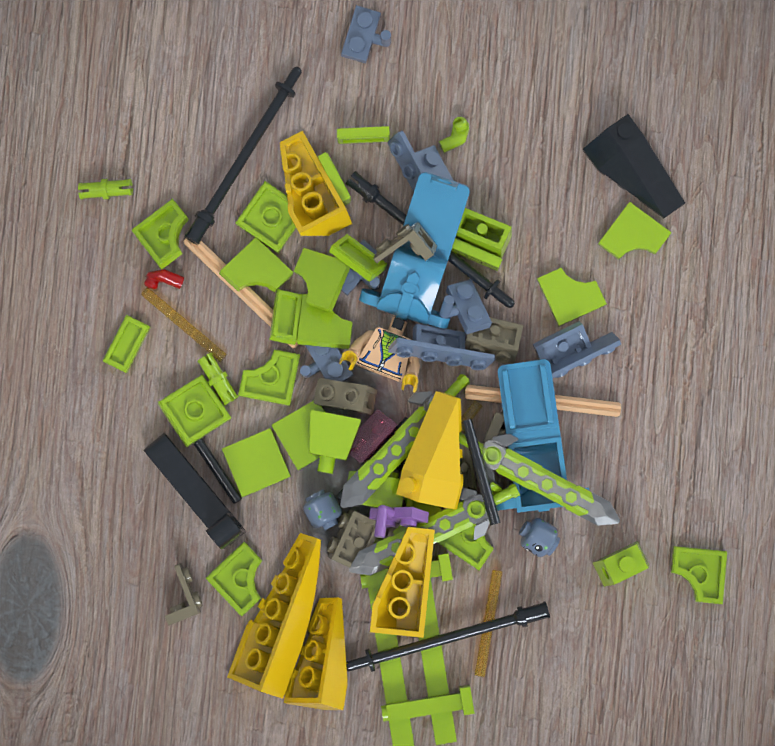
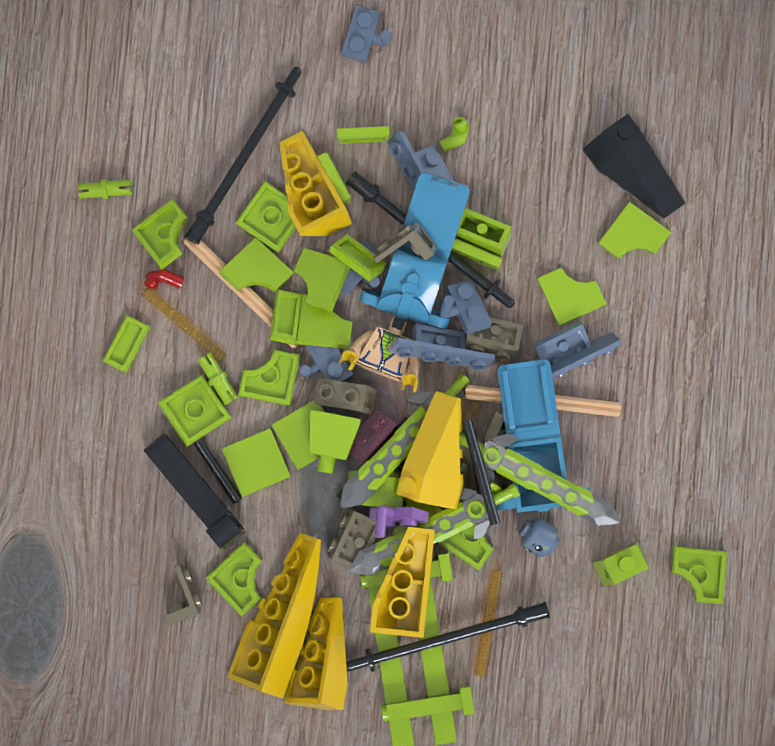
(322, 510): sand blue head -> none

